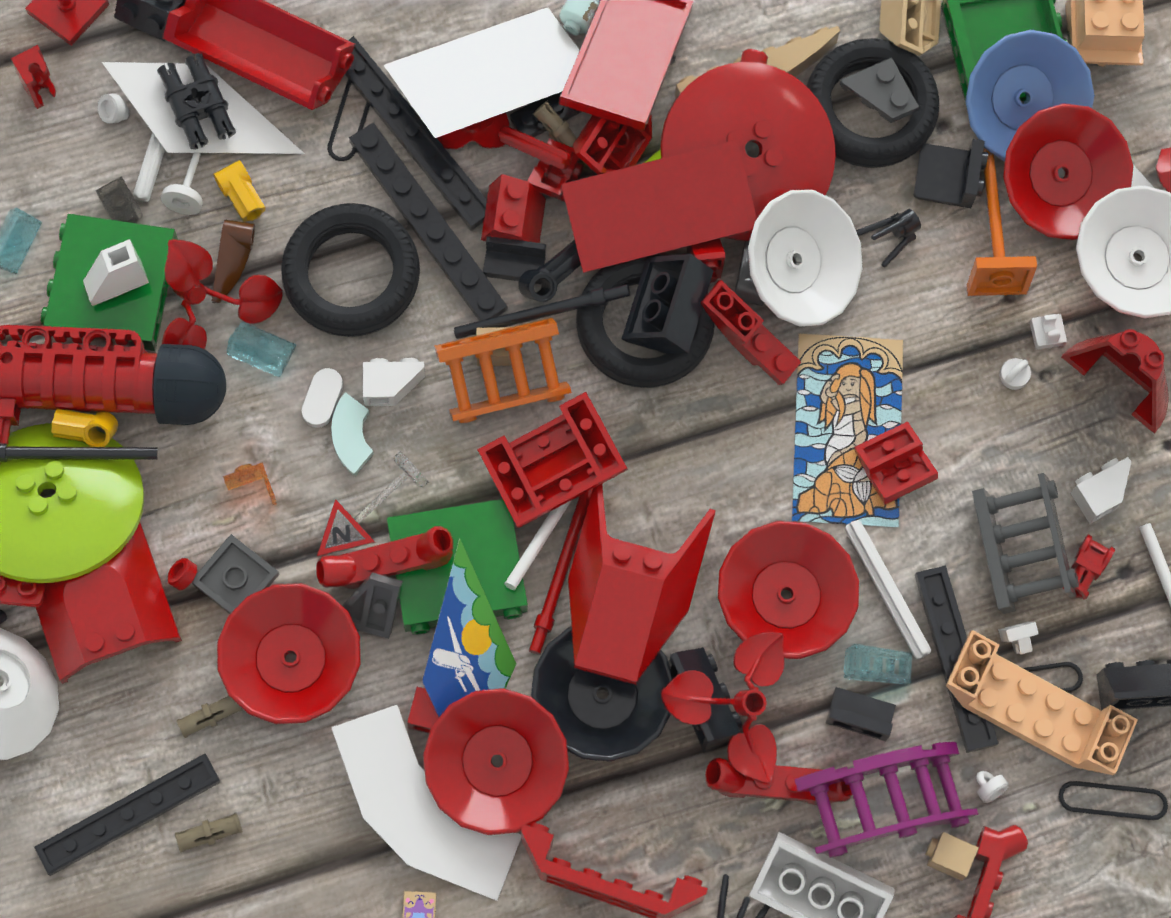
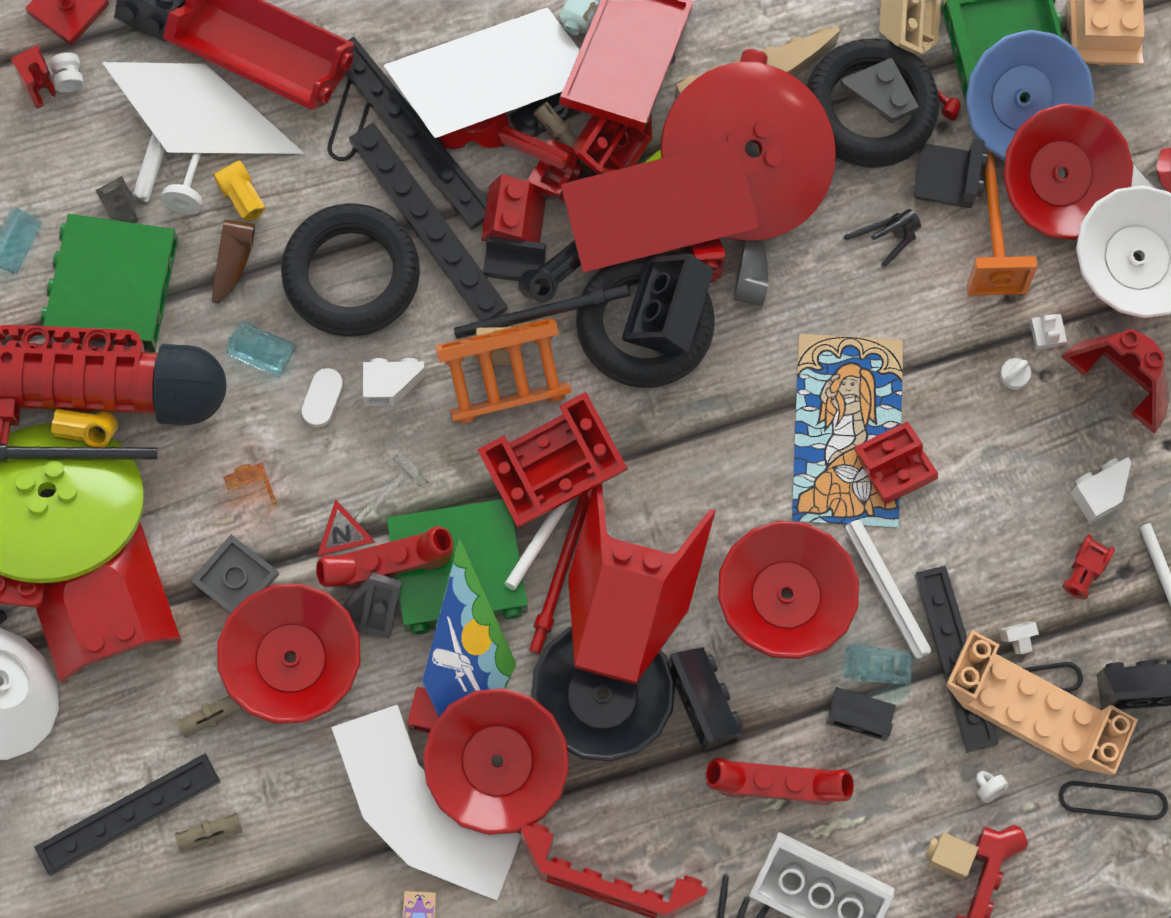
(66, 72): none -> white wheel
(112, 108): white tile -> none
(114, 273): white slope -> none
(182, 573): red tile -> none
(183, 270): red plant -> none
(187, 110): black pin -> none
(348, 434): light aqua tile -> none
(690, 698): red plant -> none
(747, 334): red slope -> none
(824, 254): white dish -> none
(887, 766): magenta fence -> none
(952, 107): none -> red hand
(995, 534): dark grey fence -> none

